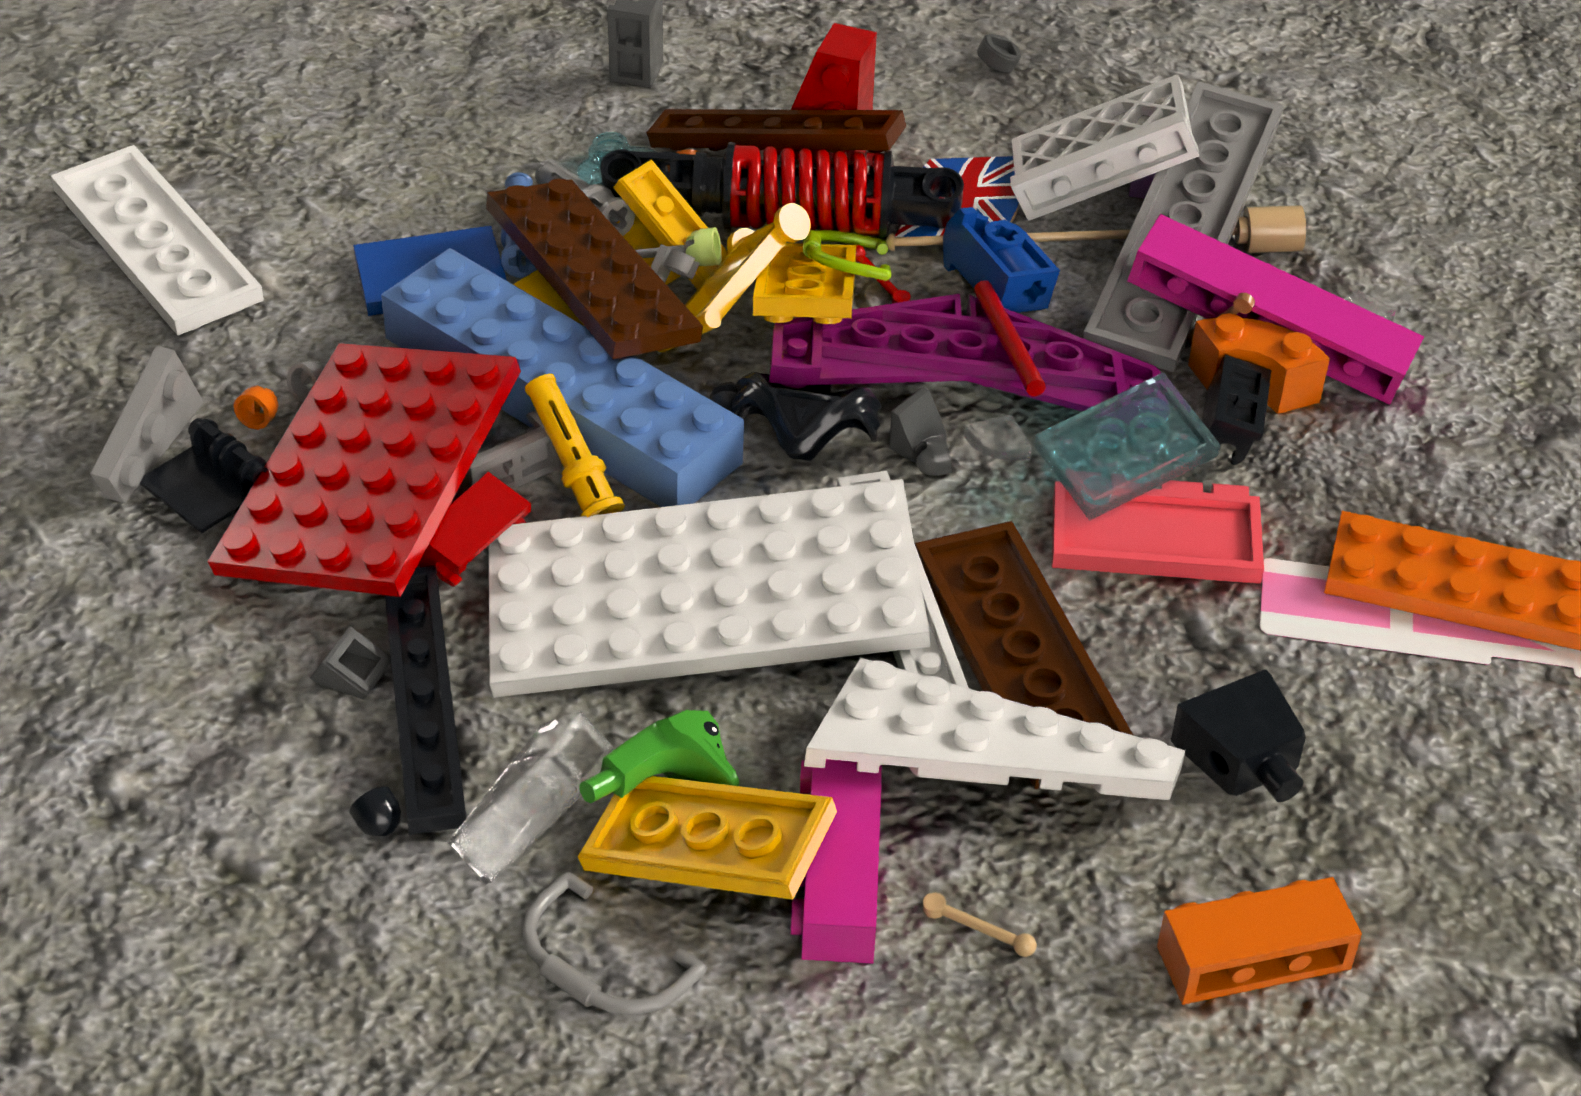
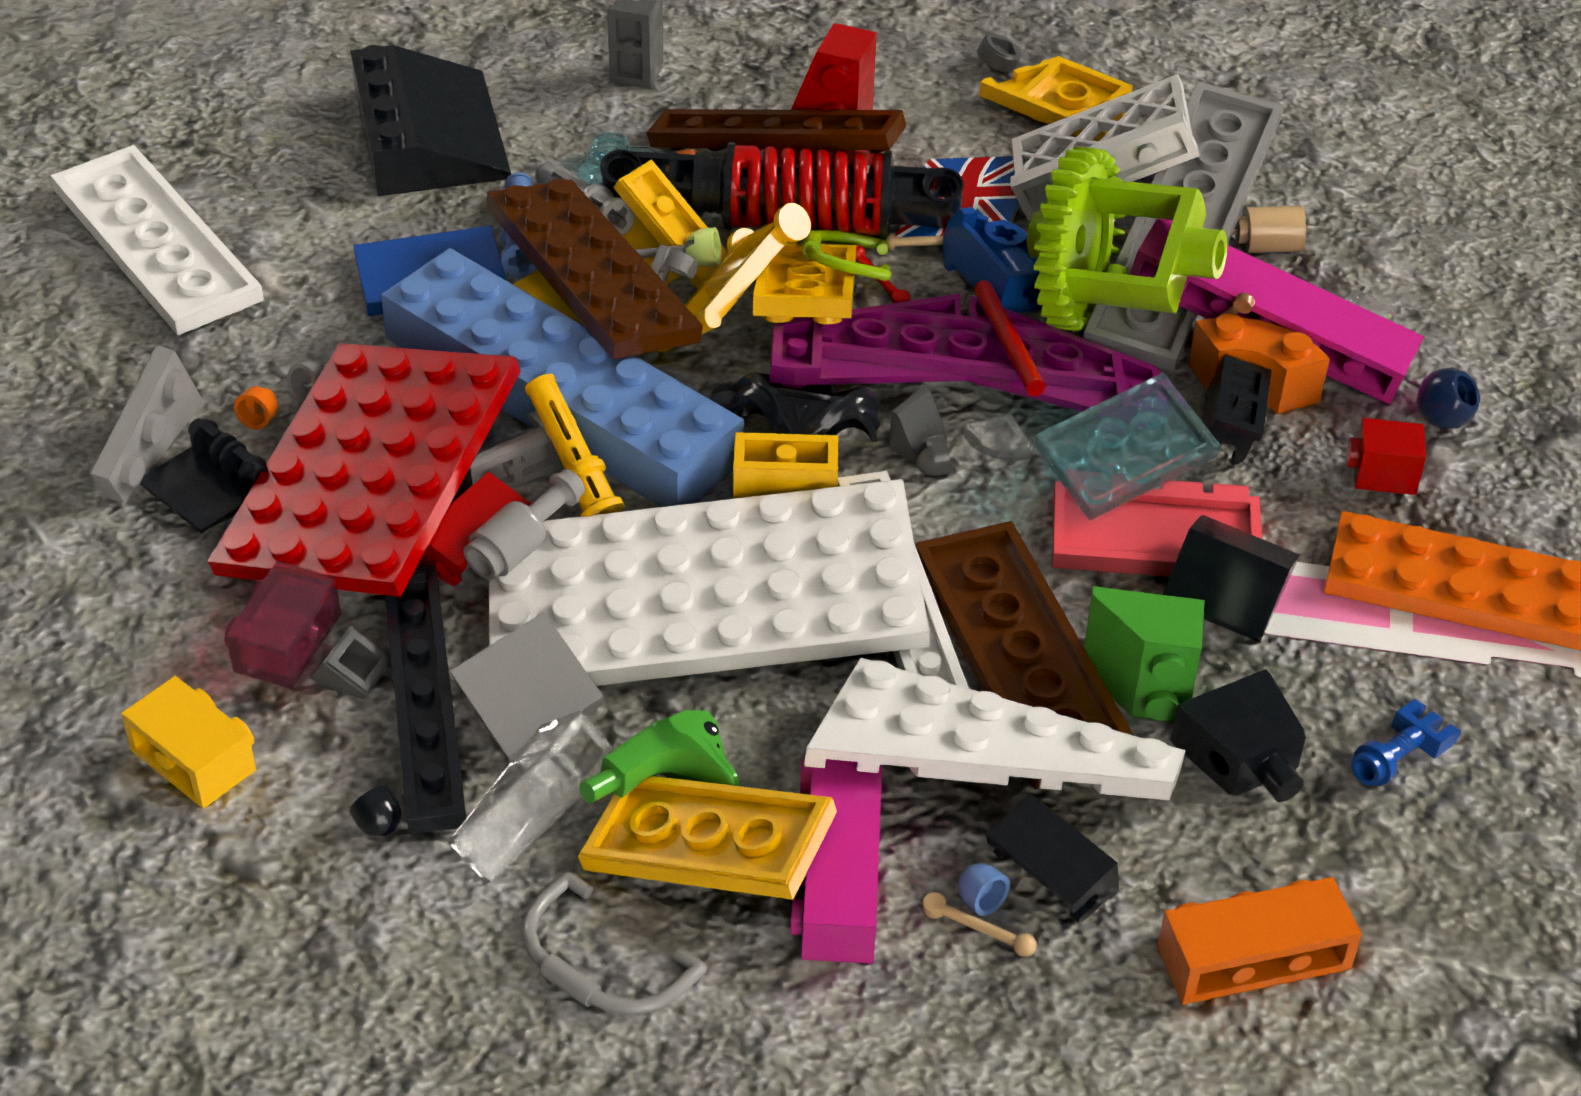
(190, 741): none -> yellow brick
(283, 624): none -> clear pink brick
(425, 121): none -> black slope
(518, 528): none -> light grey piece
(525, 683): none -> light grey tile
(783, 463): none -> yellow brick
(983, 888): none -> medium blue hinge
(1055, 91): none -> yellow wing
(1056, 856): none -> black hinge
(1076, 236): none -> lime piece
(1145, 648): none -> bright green slope
(1234, 575): none -> black slope
(1376, 762): none -> blue hinge
(1387, 456): none -> red brick
(1448, 398): none -> dark blue piece

